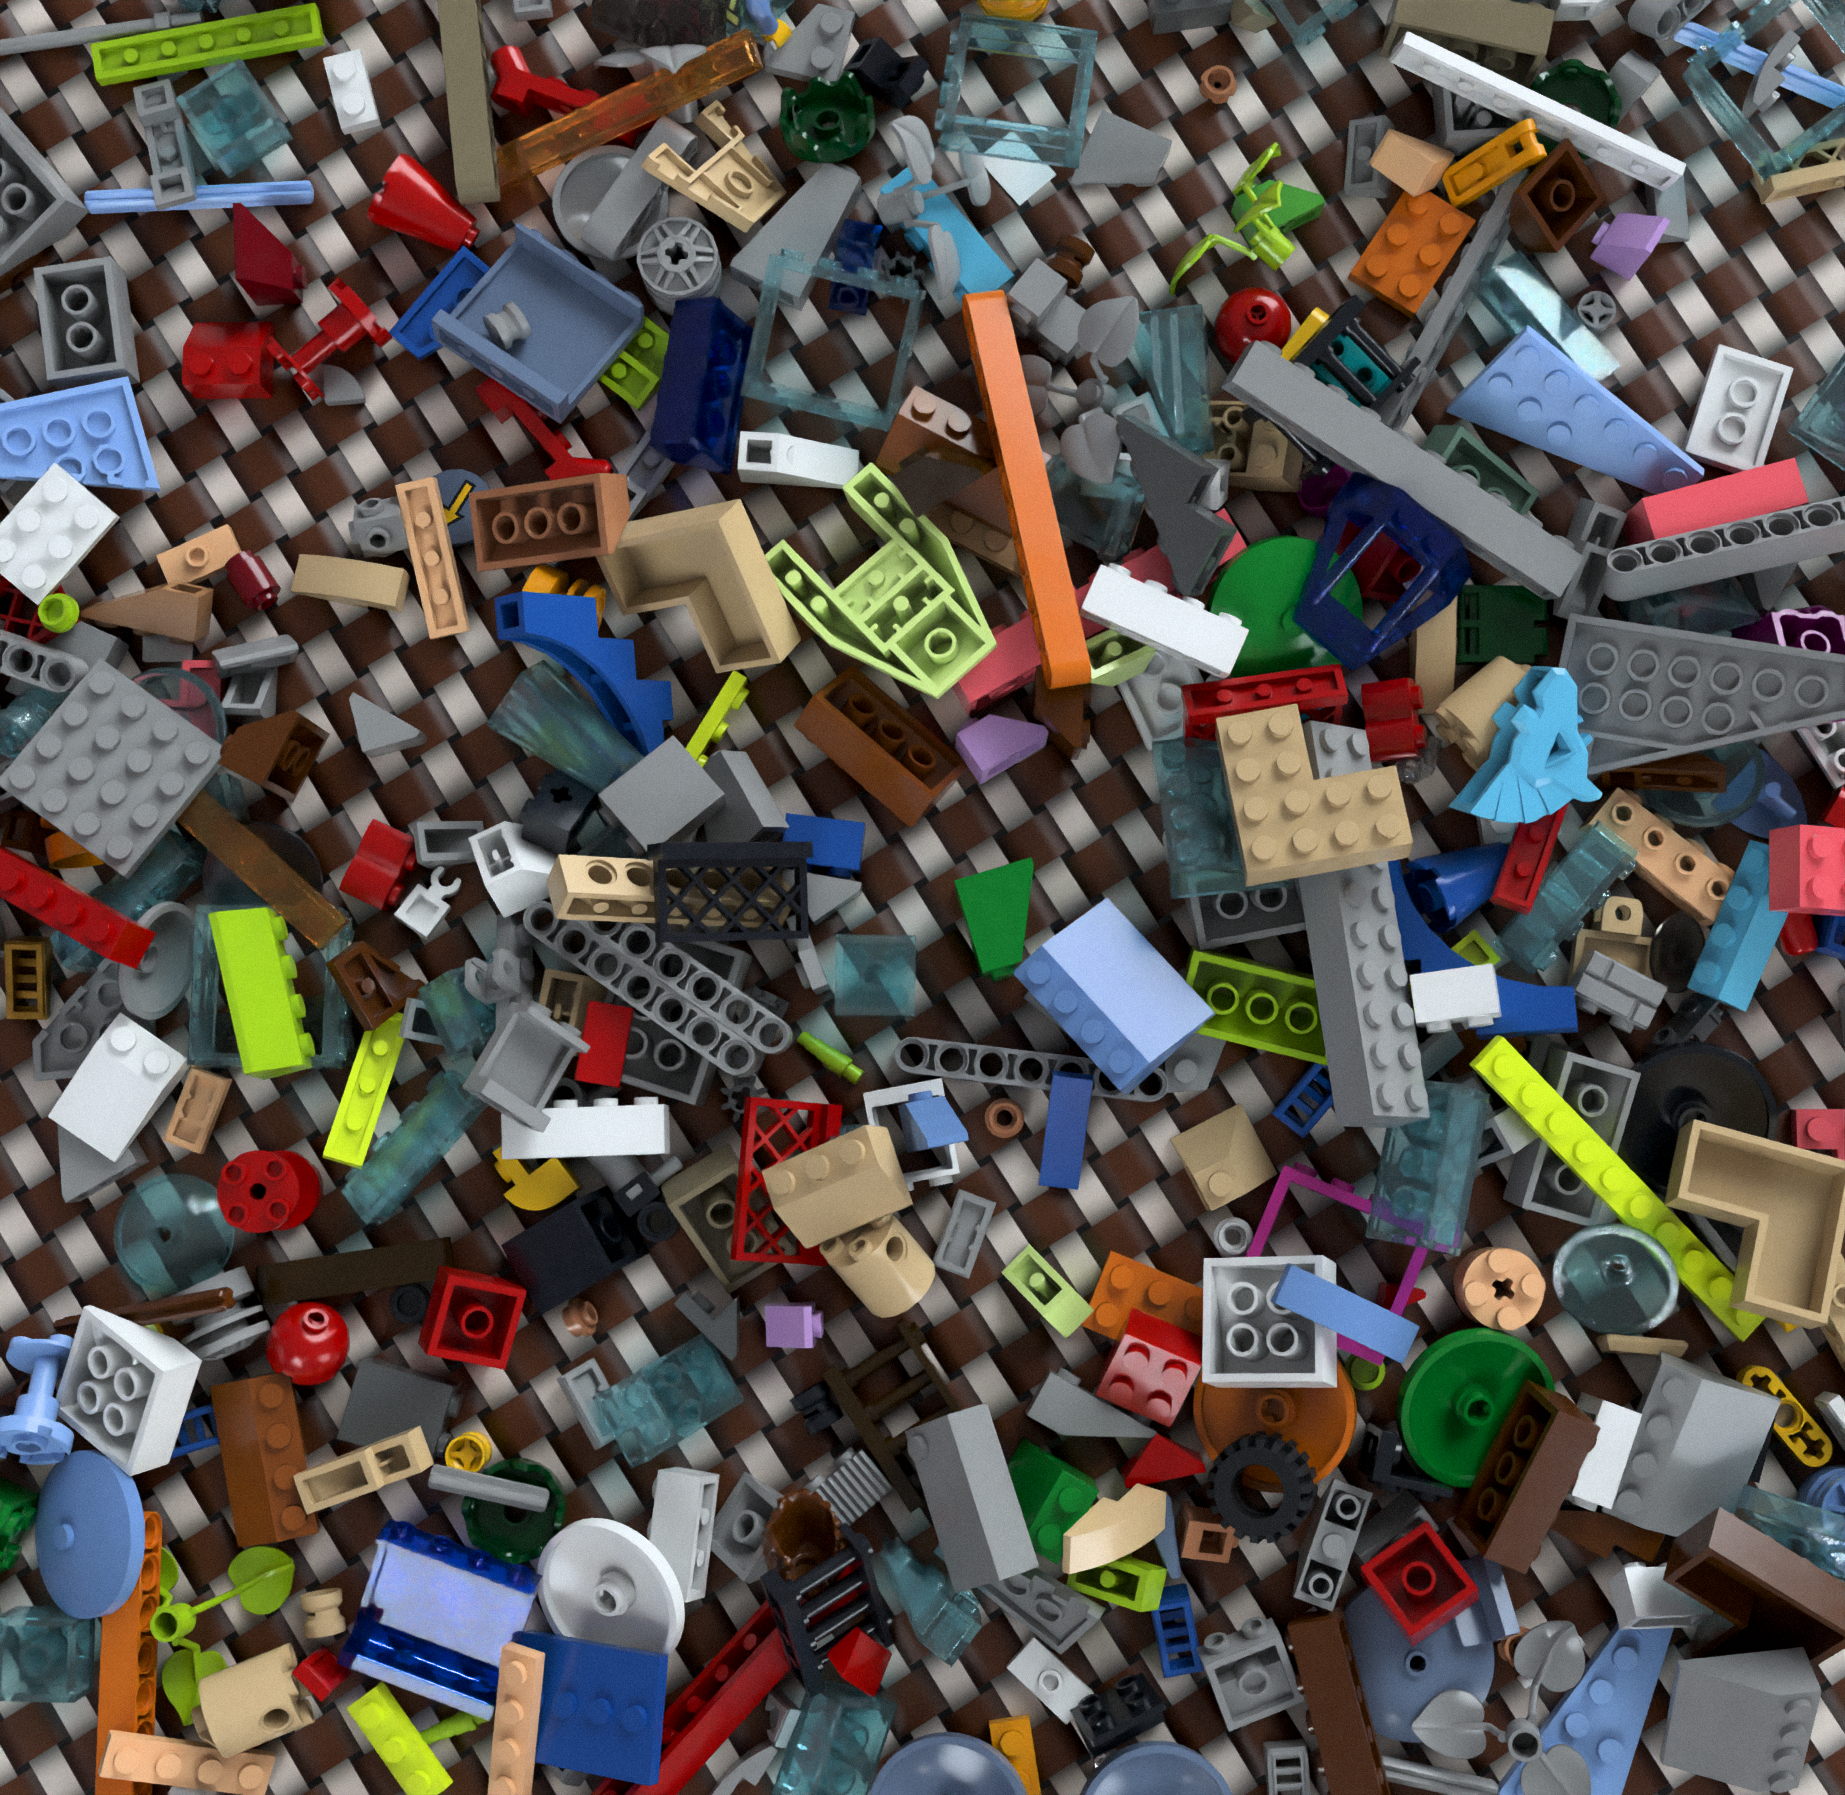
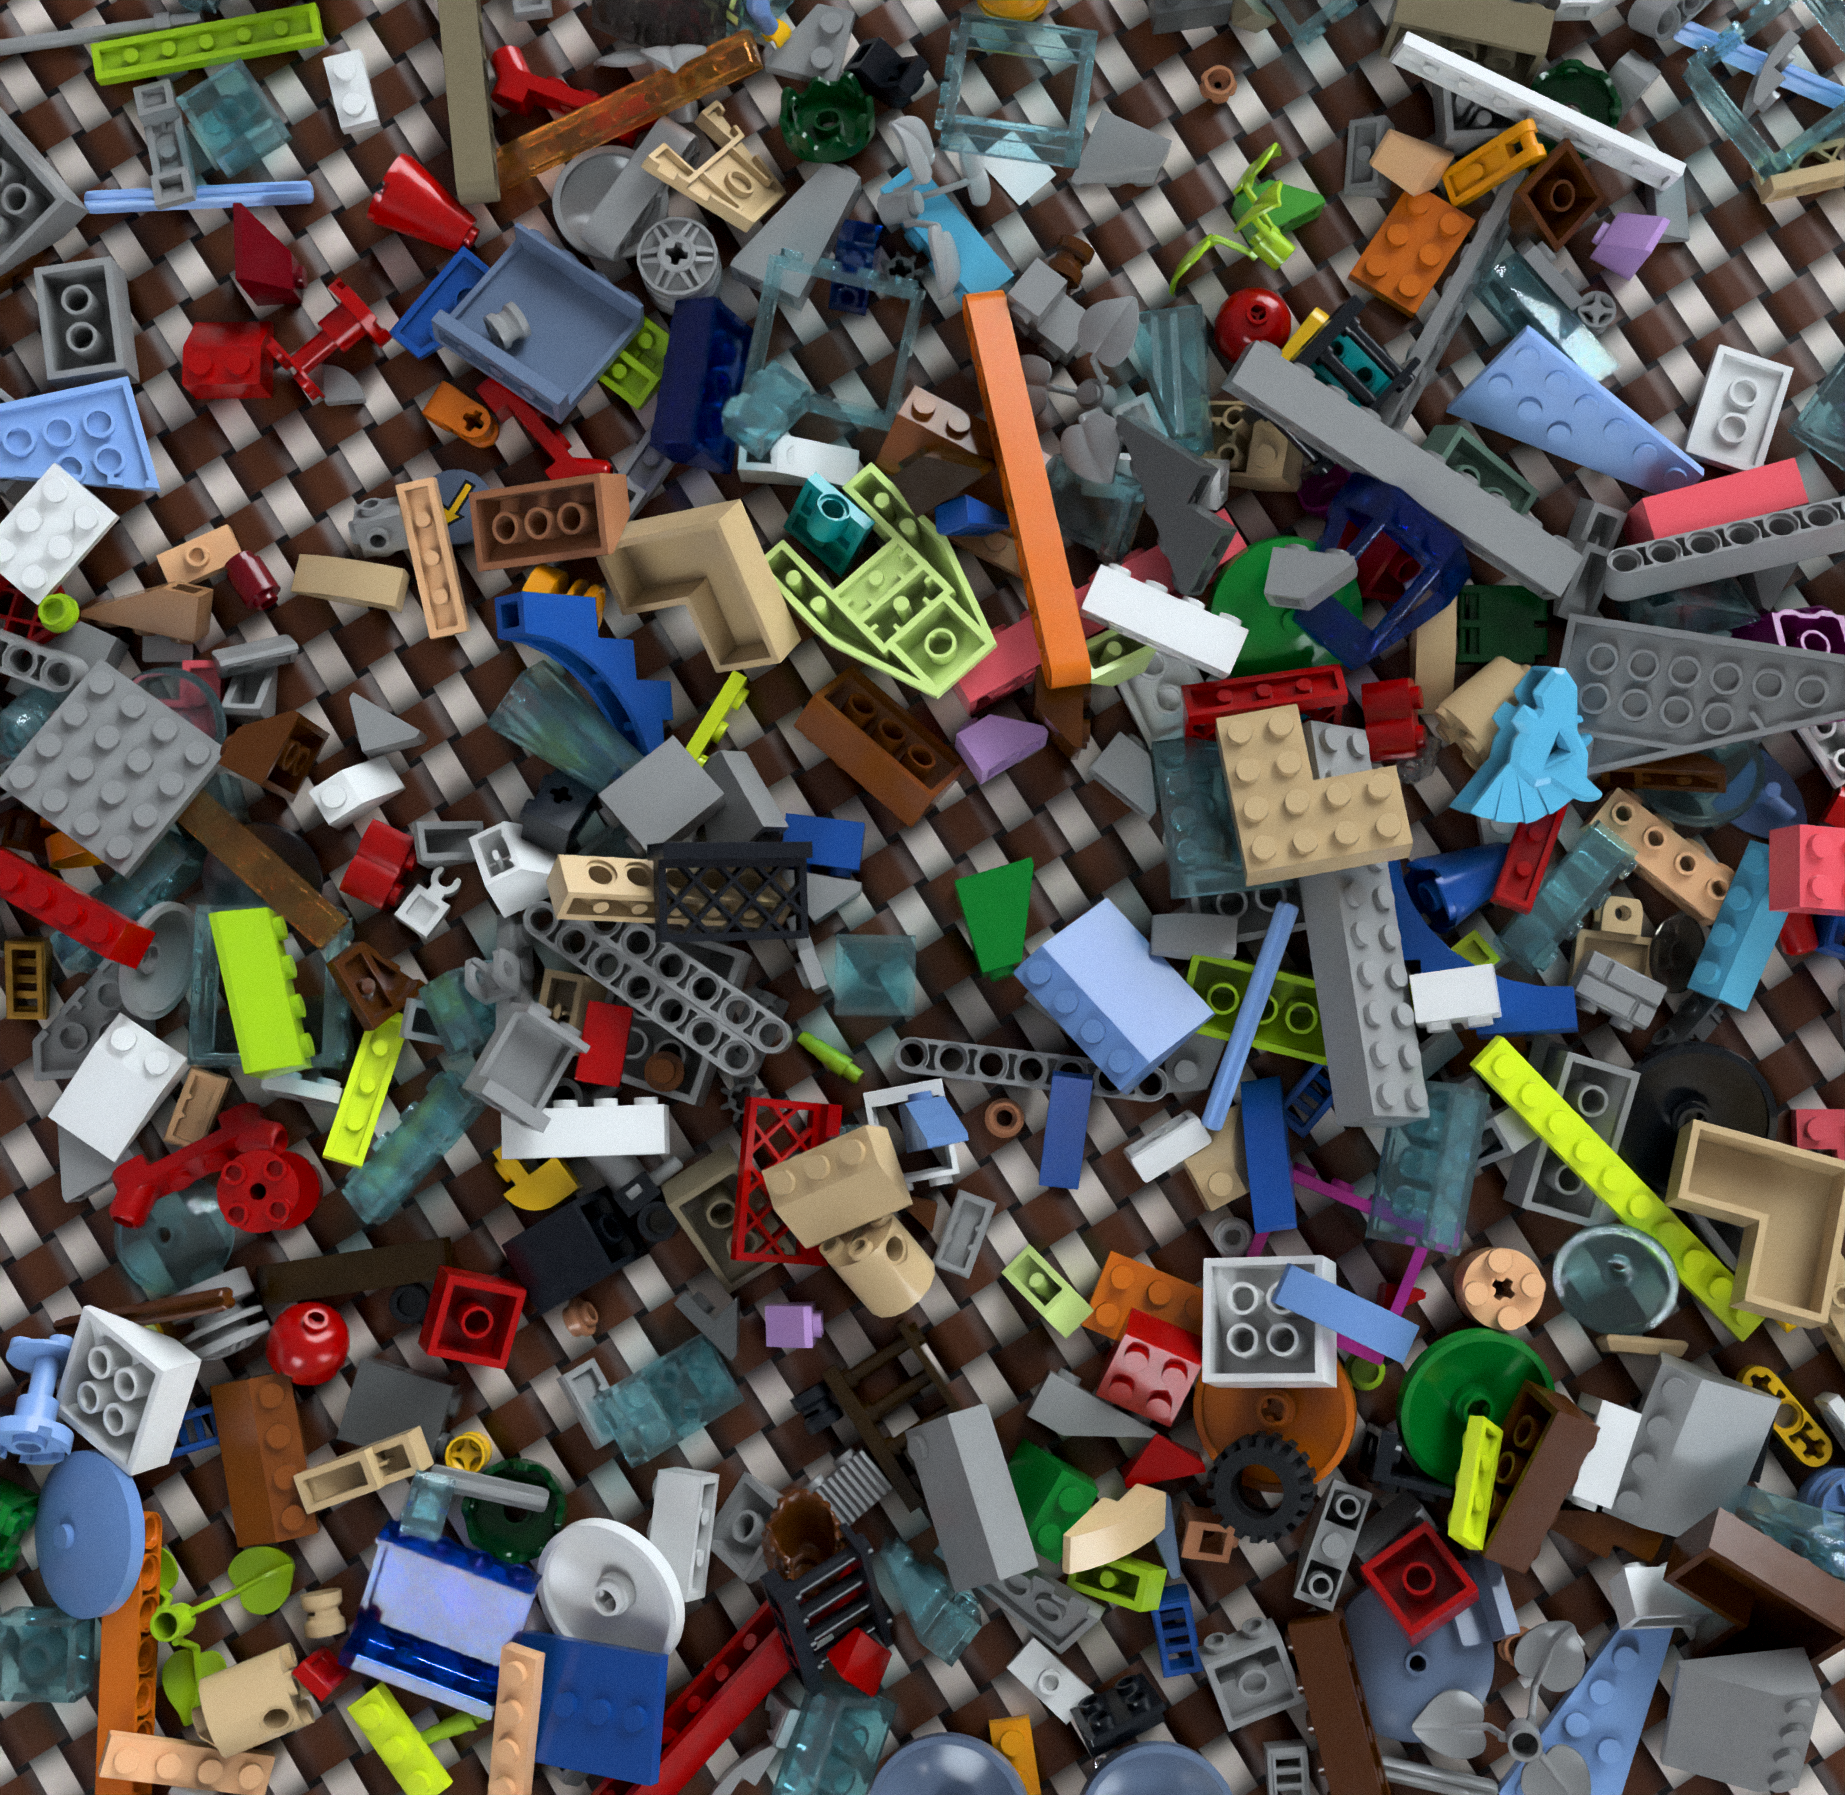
(143, 1183): none -> red plate
(322, 1093): none -> white plate
(356, 791): none -> white slope
(426, 1505): none -> clear light blue slope
(458, 414): none -> orange piece
(664, 1071): none -> reddish brown plate
(765, 409): none -> clear light blue brick
(828, 524): none -> teal plate
(924, 1211): none -> reddish brown slope
(969, 518): none -> blue slope
(1127, 773): none -> light grey slope
(1167, 1145): none -> white slope
(1193, 934): none -> light grey slope
(1249, 1015): none -> light blue axle
(1268, 1155): none -> blue slope
(1306, 577): none -> light grey slope
(1475, 1482): none -> neon yellow plate
(1541, 259): none -> light grey plate

